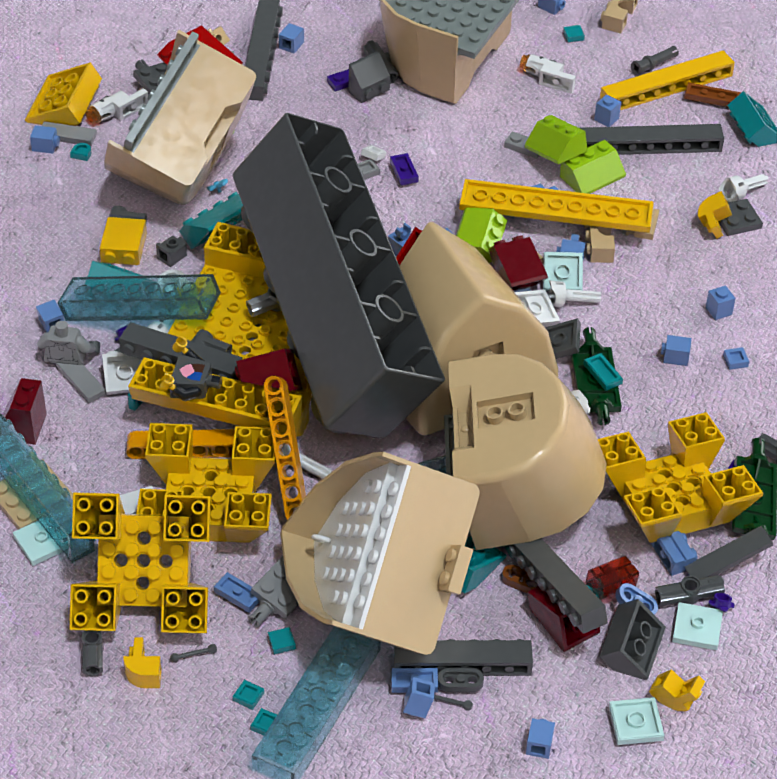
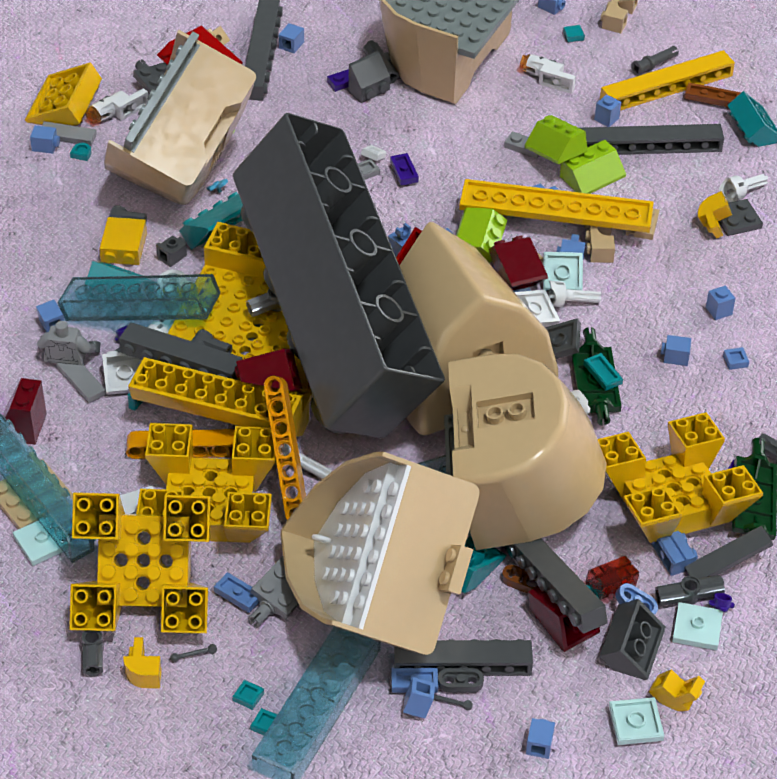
(190, 376): torso -> none
(281, 640): teal tile -> none

